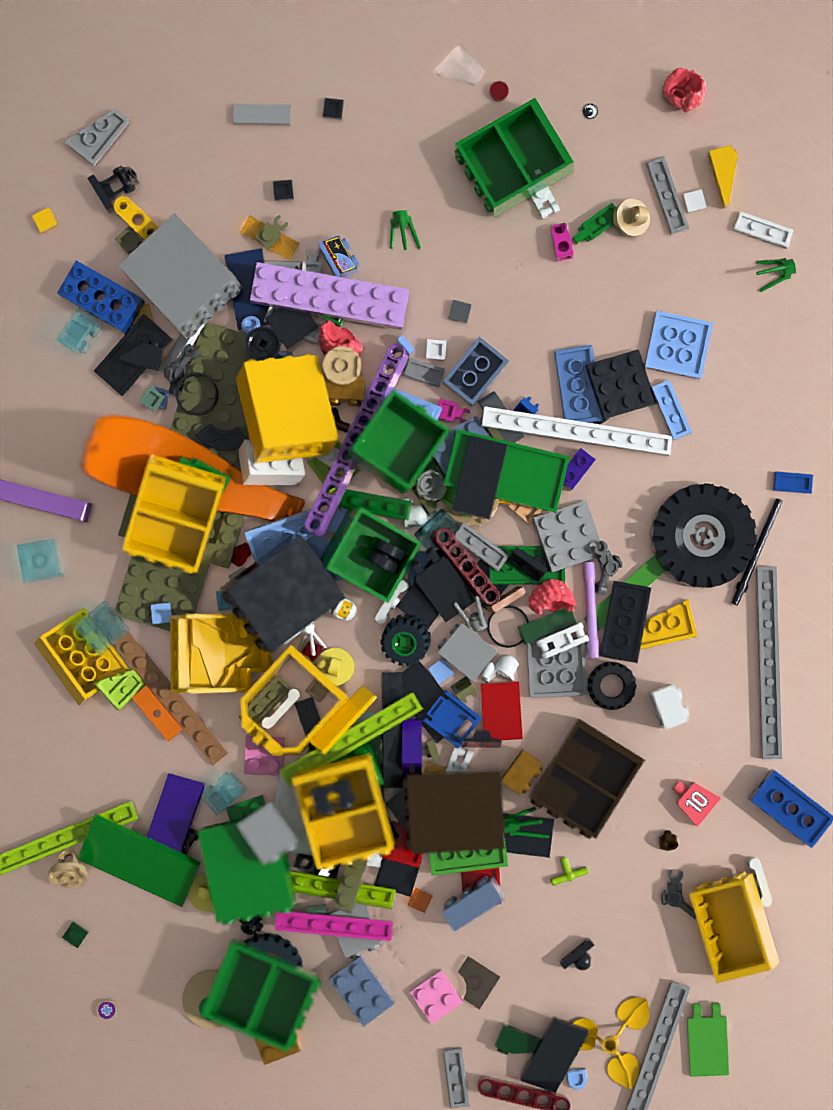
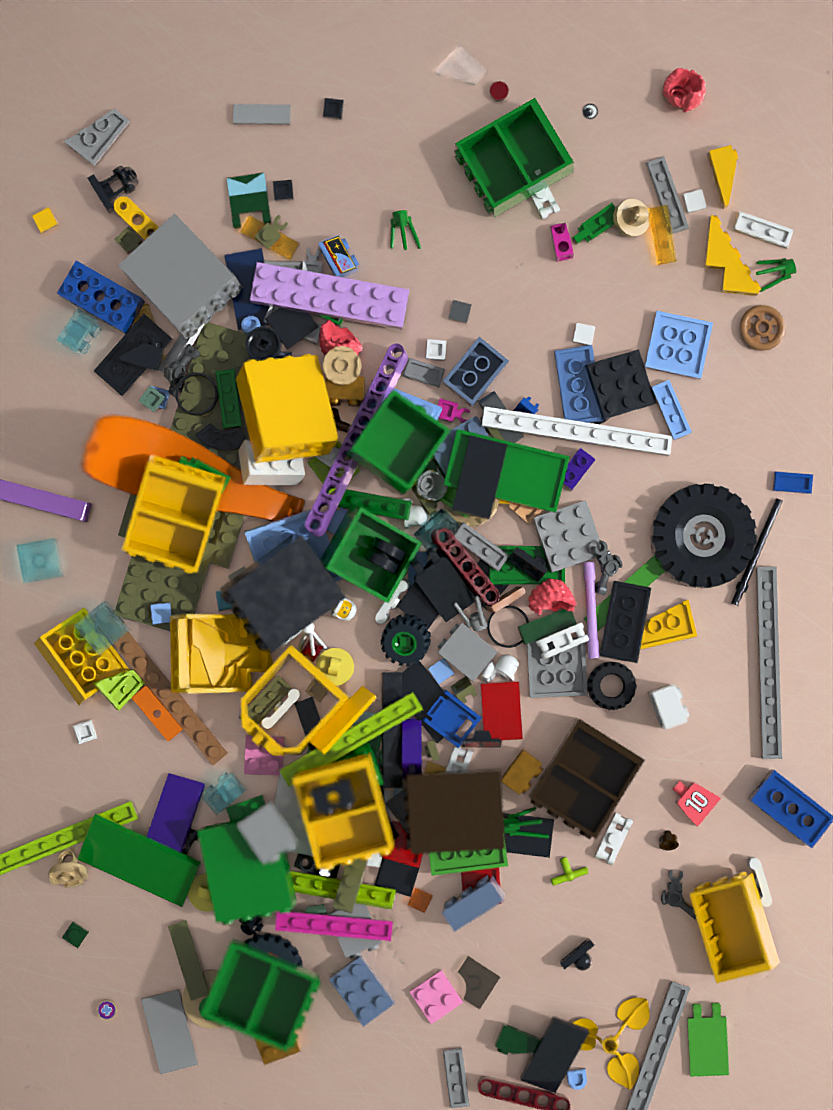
(85, 732): none -> white tile
(169, 1031): none -> light grey tile
(188, 960): none -> olive tile
(228, 398): none -> green tile
(240, 554): clear red tile -> none
(248, 195): none -> dark green flag
(406, 345): light blue tile -> none
(584, 334): none -> white tile
(613, 838): none -> white plate
(662, 235): none -> clear yellow tile
(722, 256): none -> yellow slope
(759, 311): none -> medium nougat plate

